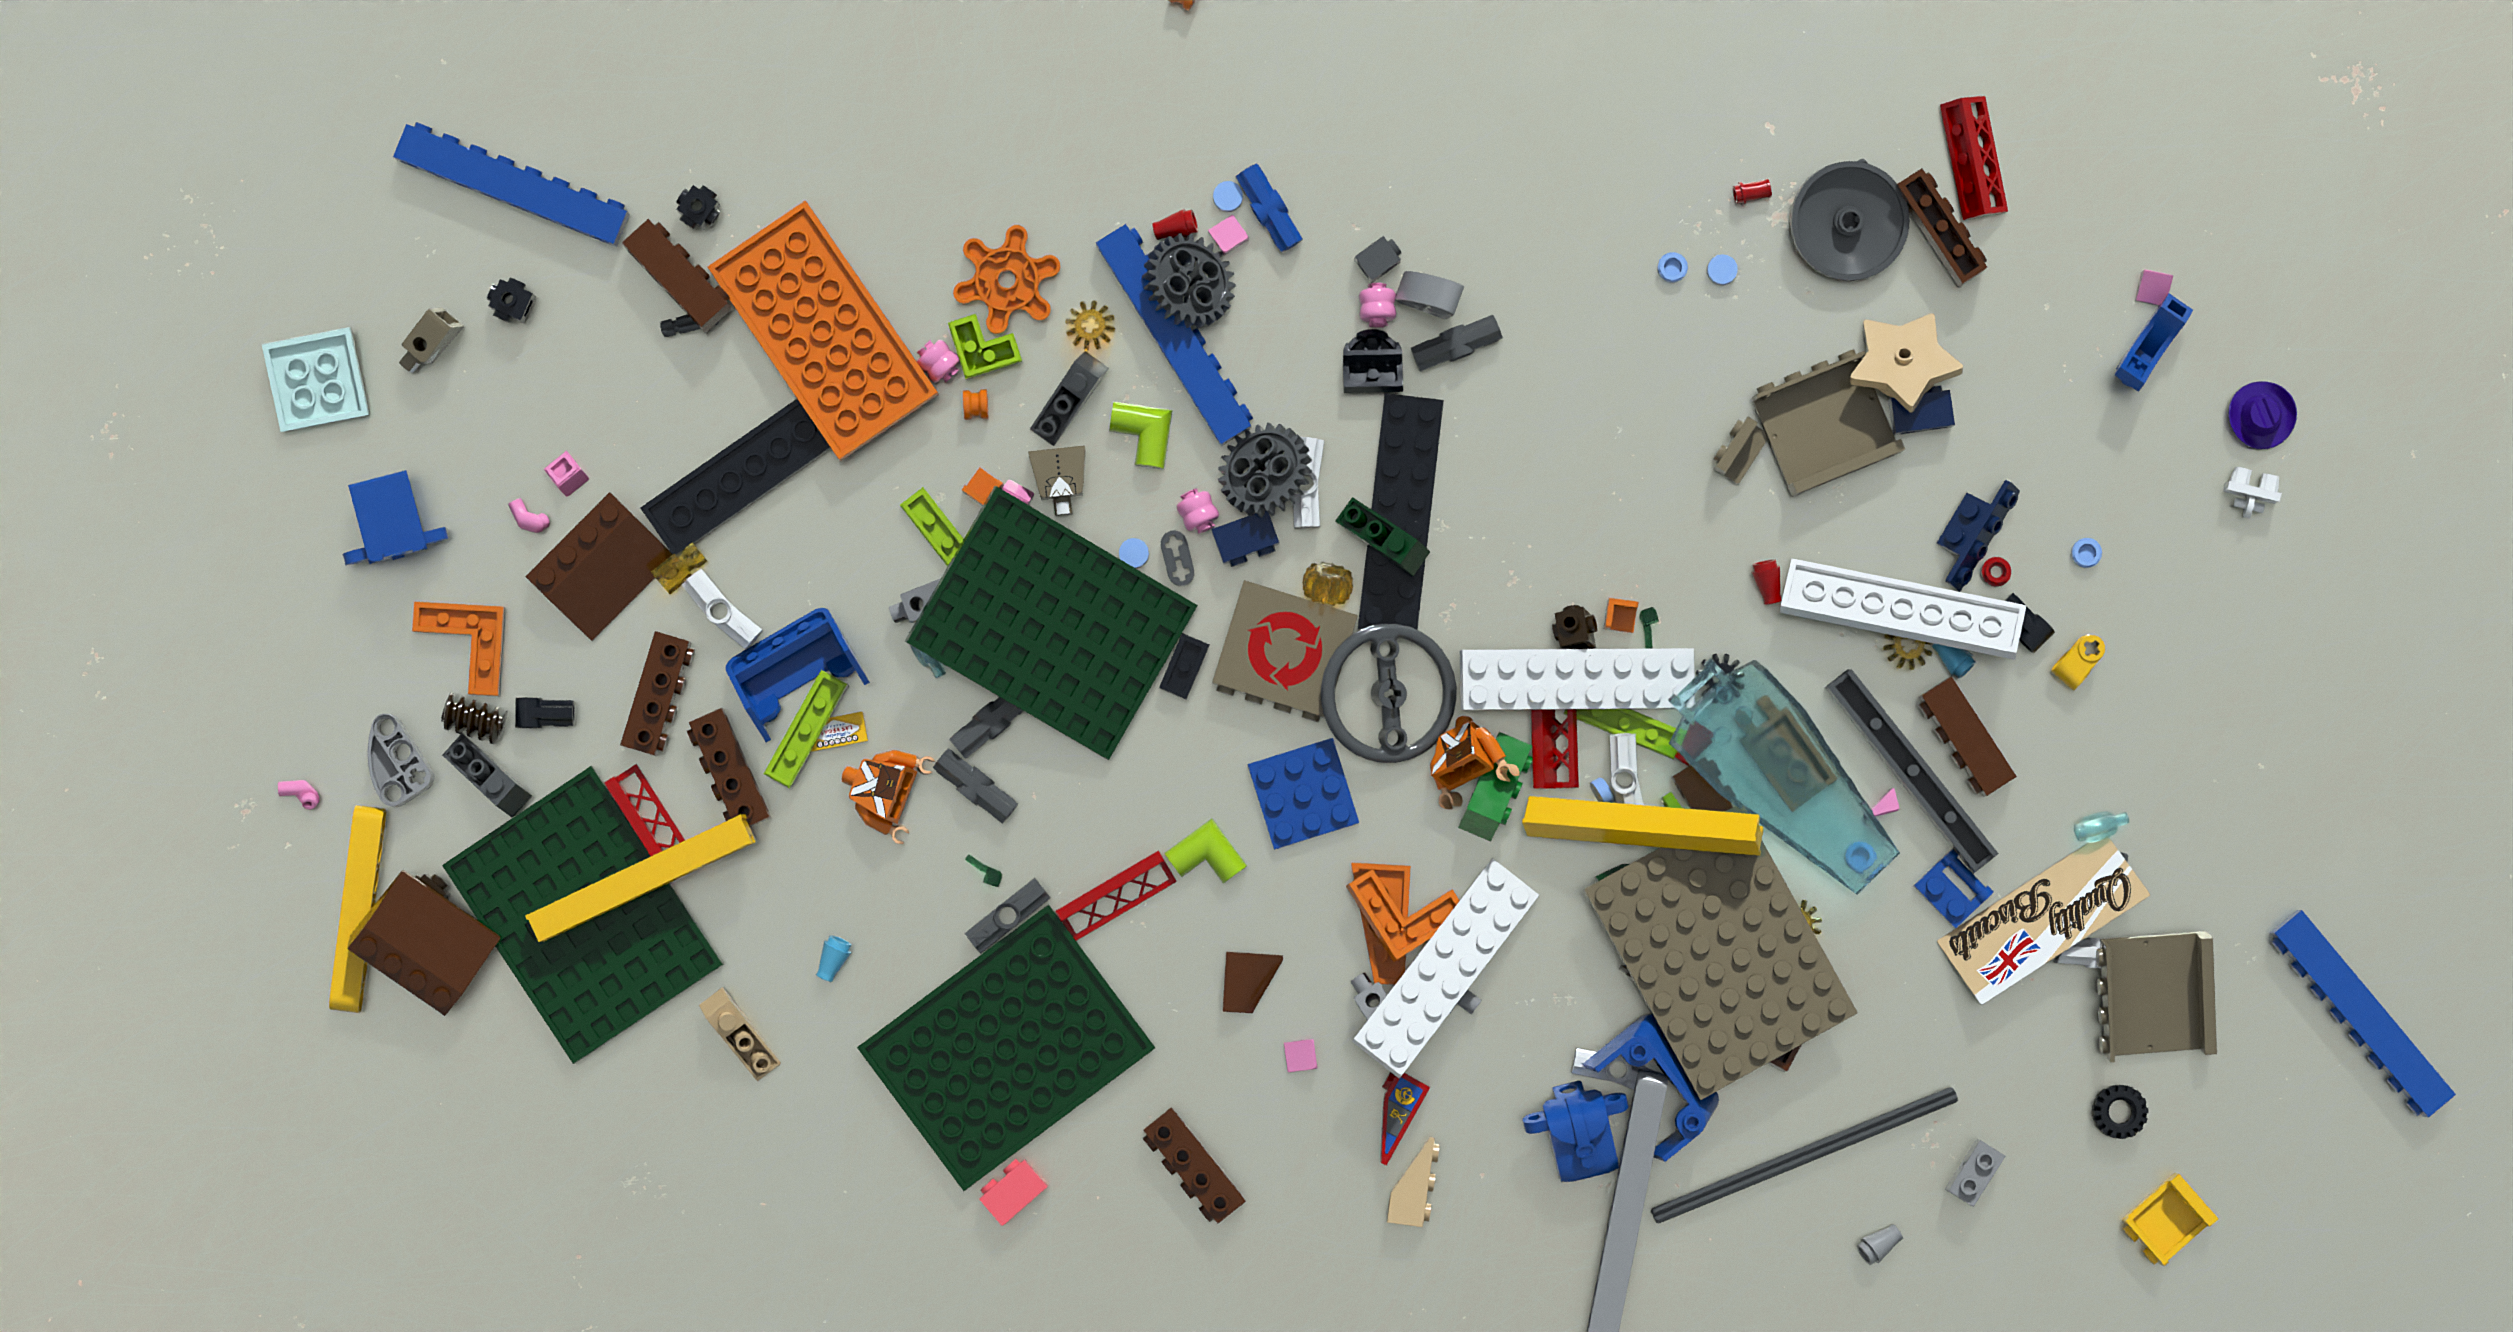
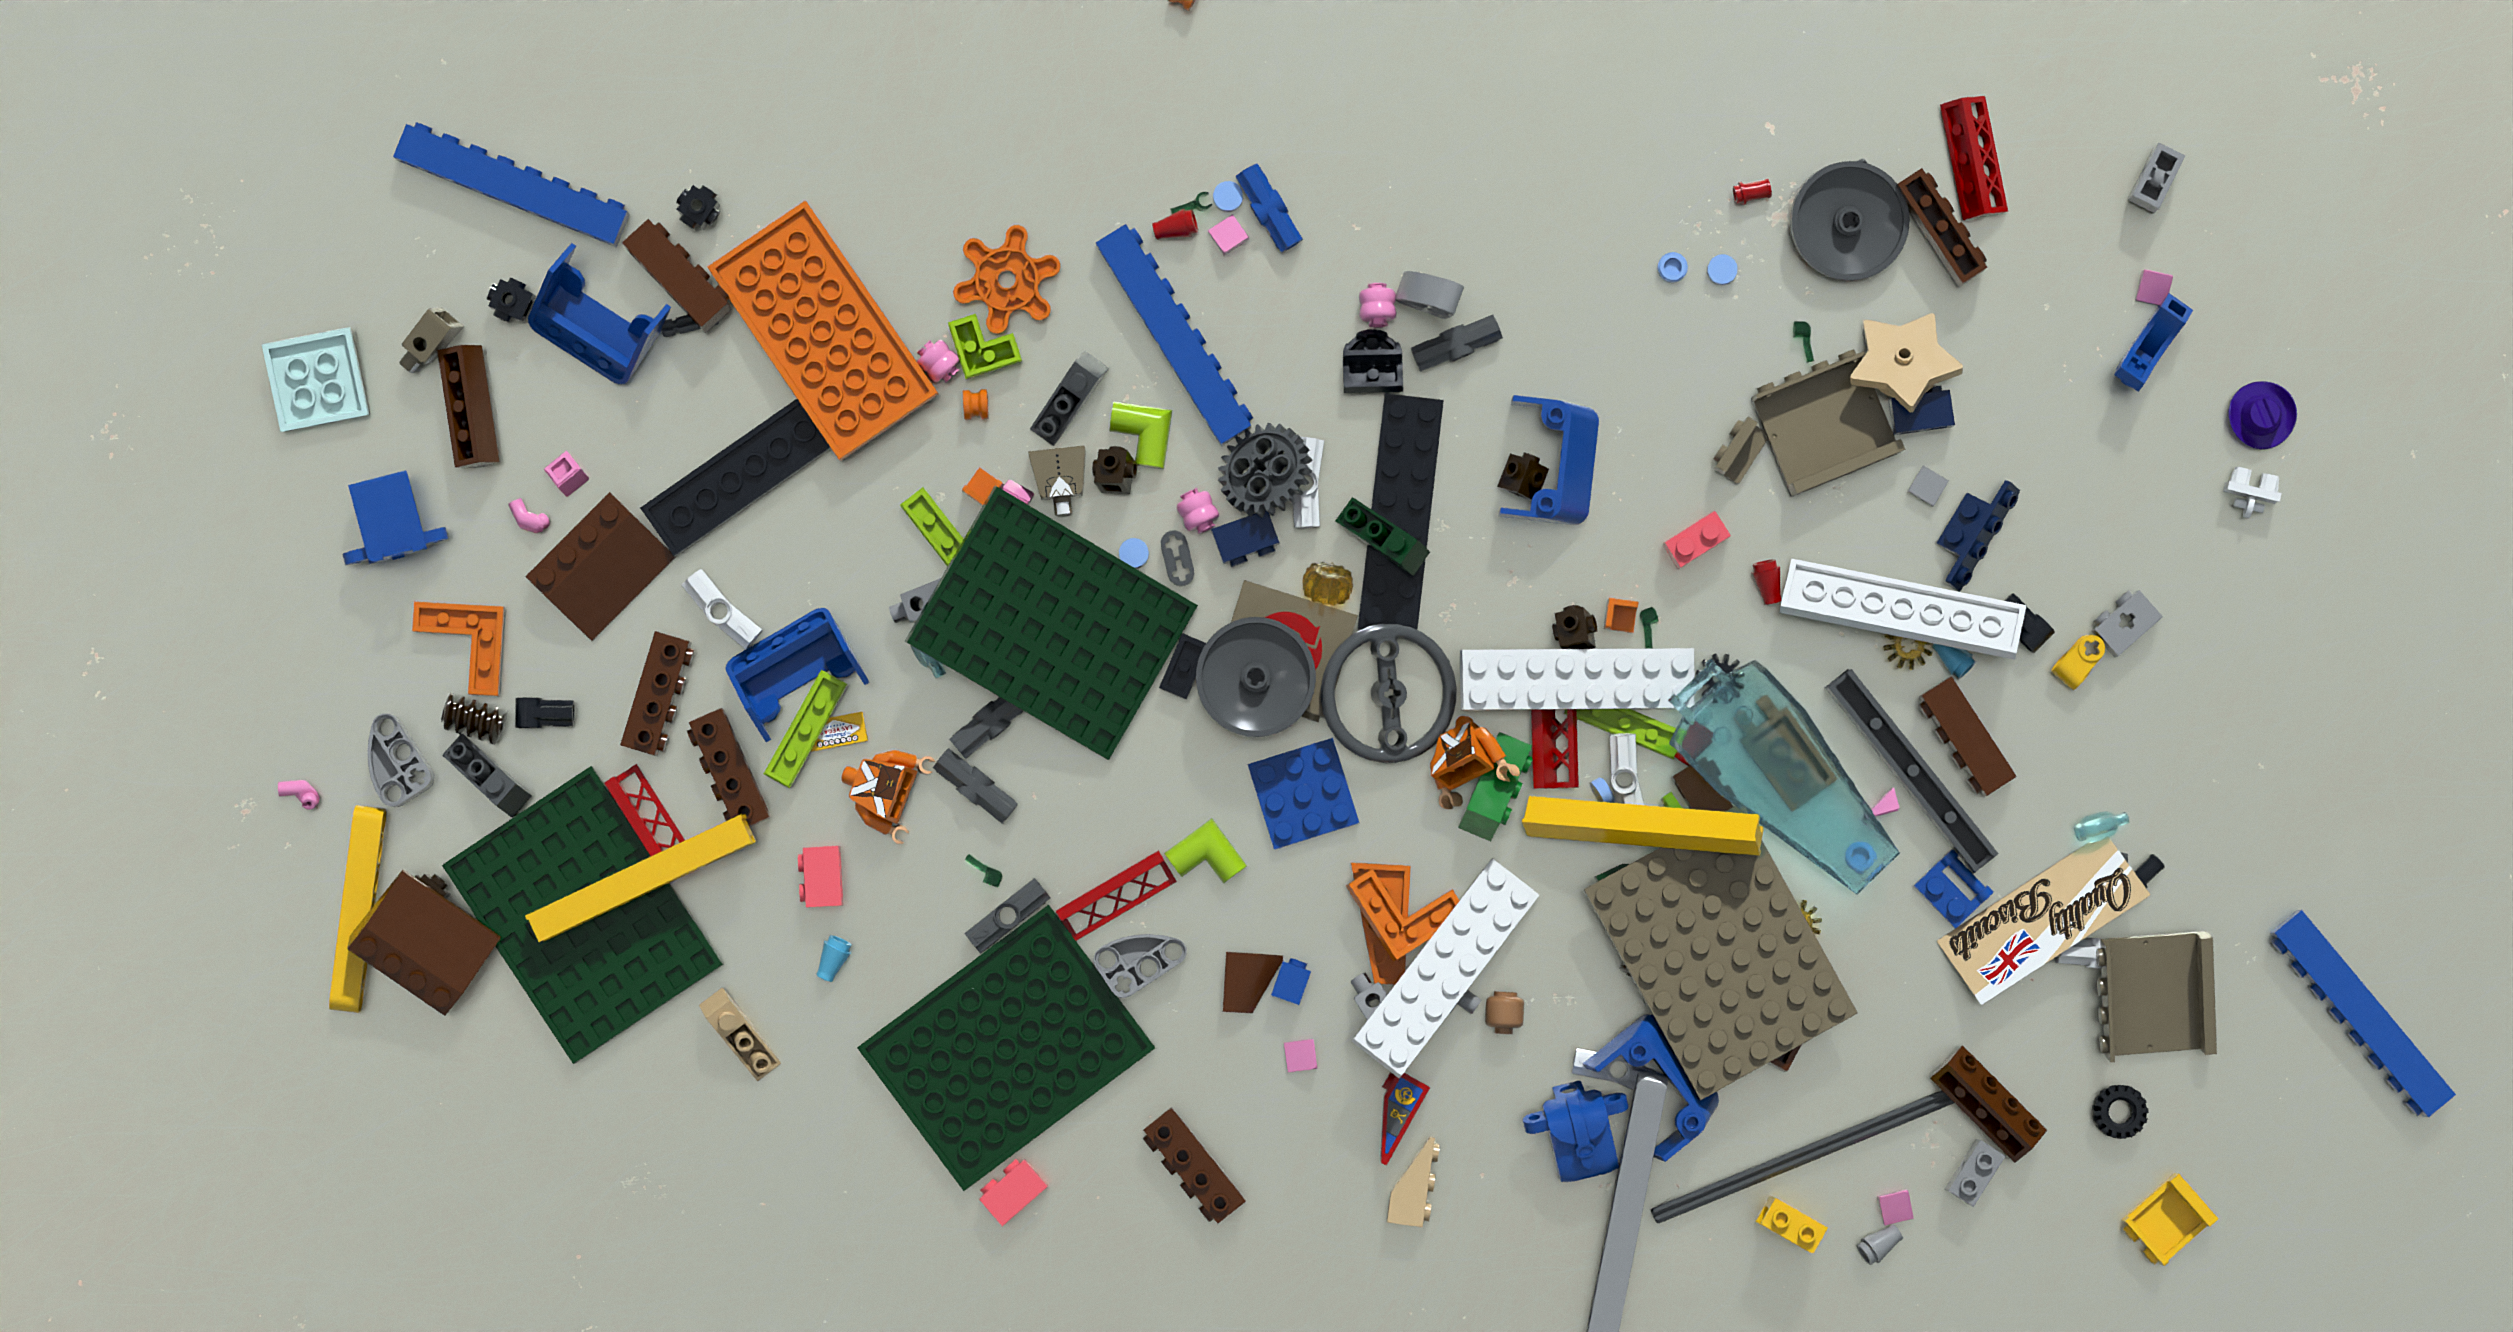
(468, 406): none -> reddish brown brick
(587, 327): none -> blue windscreen
(677, 569): clear yellow plate -> none
(821, 876): none -> coral brick
(1084, 317): clear yellow gear -> none
(1114, 470): none -> dark brown brick
(1129, 955): none -> light grey beam
(1166, 271): dark grey gear -> none
(1193, 204): none -> clear green hand
(1255, 677): none -> dark grey dish
(1291, 981): none -> blue brick
(1378, 258): dark grey brick -> none
(1504, 1012): none -> medium nougat head
(1523, 475): none -> dark brown brick
(1572, 498): none -> blue windscreen
(1696, 540): none -> coral brick
(1791, 1224): none -> yellow panel
(1803, 330): none -> clear green hand
(1895, 1207): none -> bright pink slope
(1928, 486): none -> light grey tile
(1988, 1104): none -> reddish brown brick
(2005, 571): red plate -> none
(2086, 552): light blue tile -> none
(2142, 616): none -> light grey brick
(2149, 869): none -> black pin
(2156, 177): none -> light grey brick

